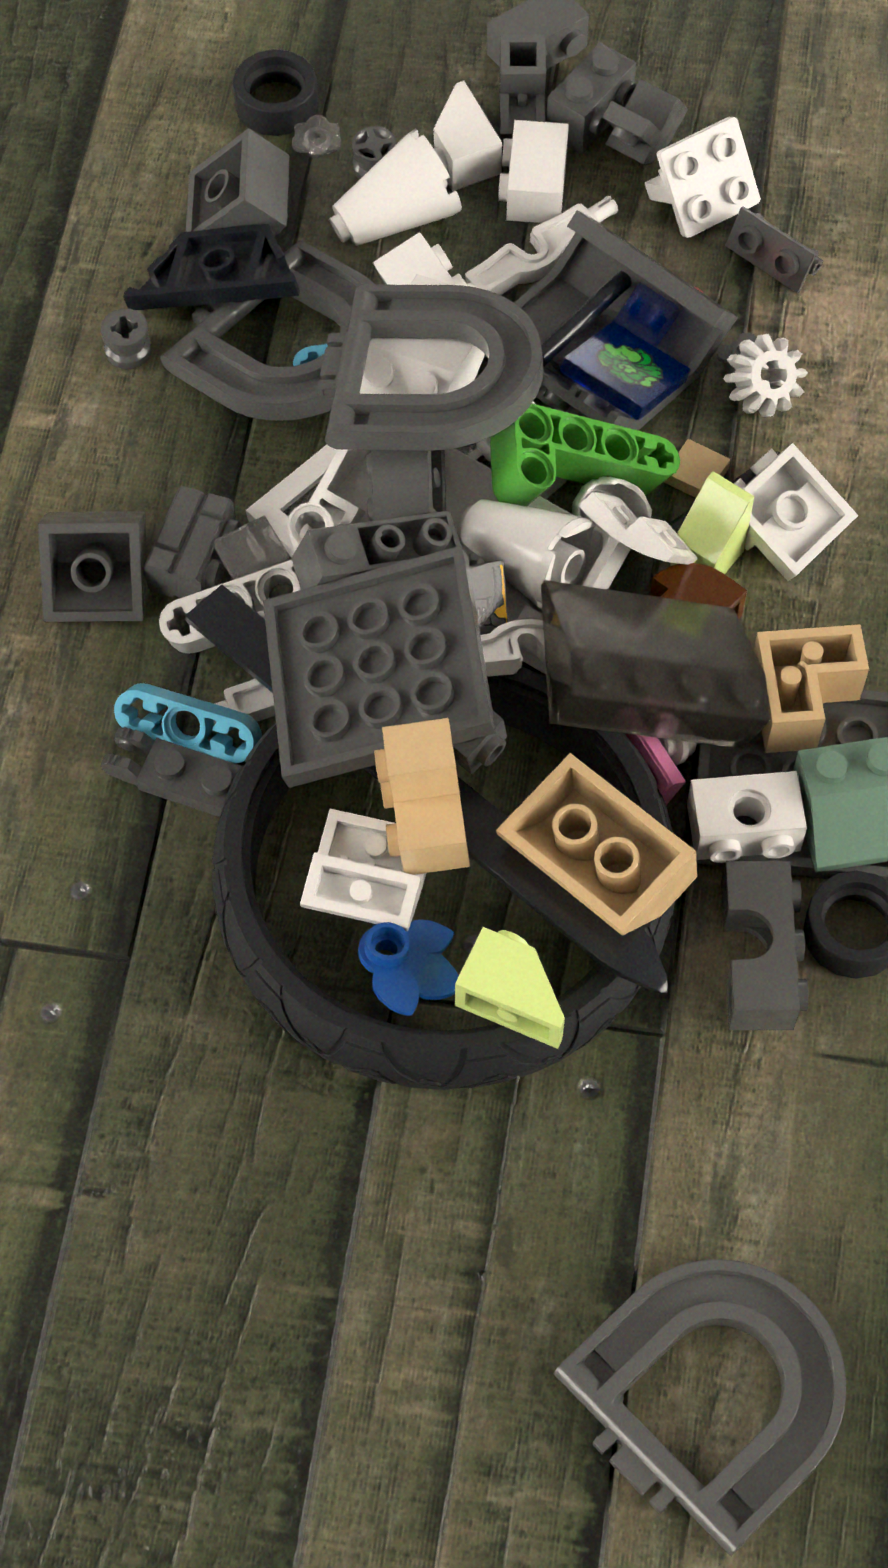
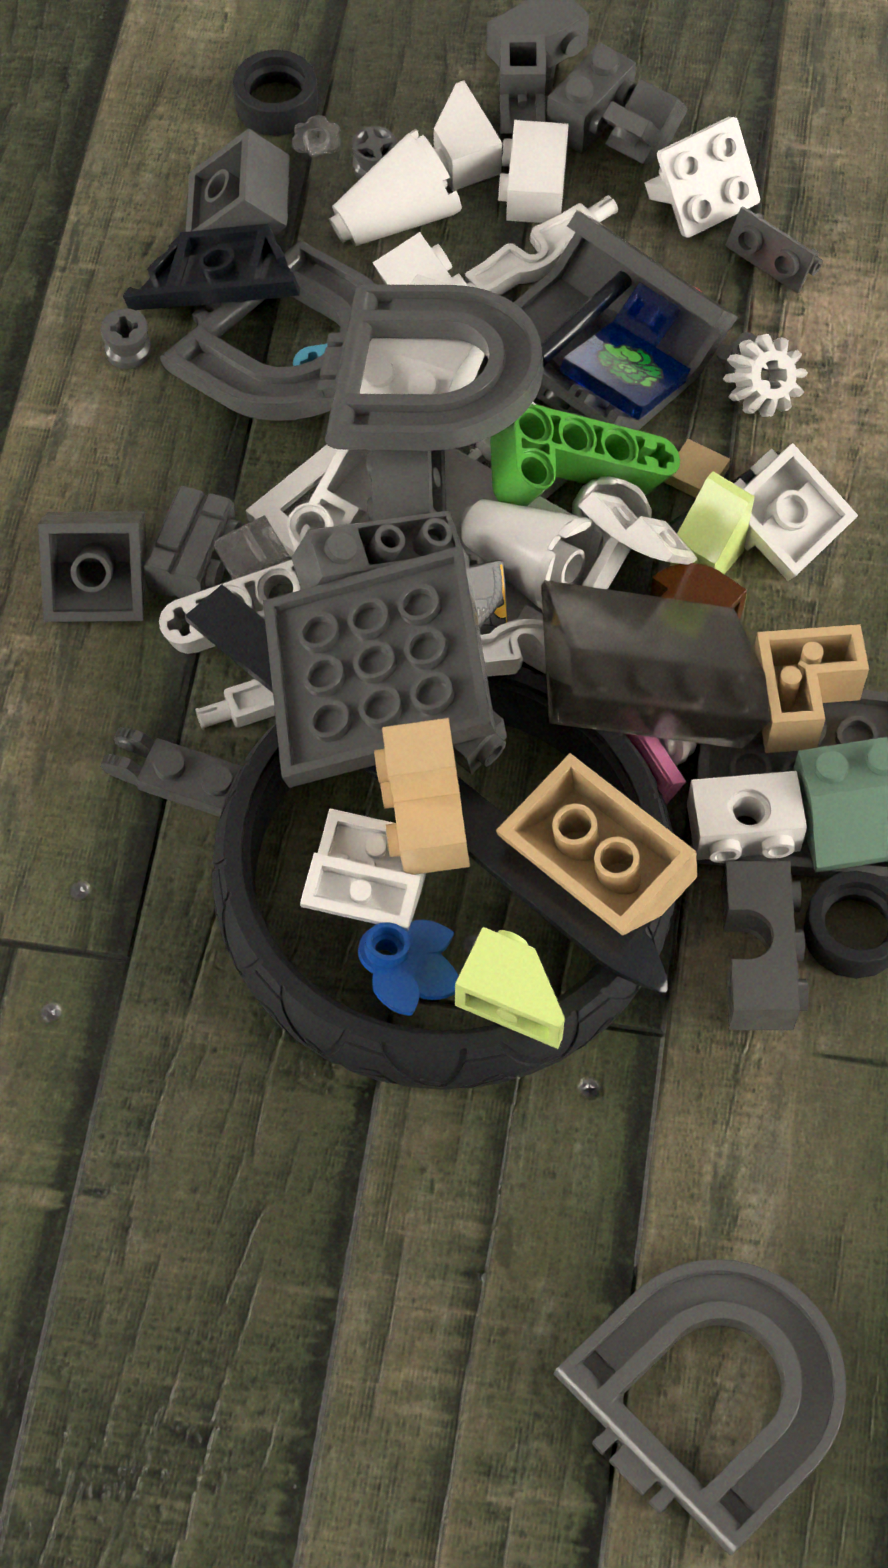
(157, 699): medium azure beam -> none

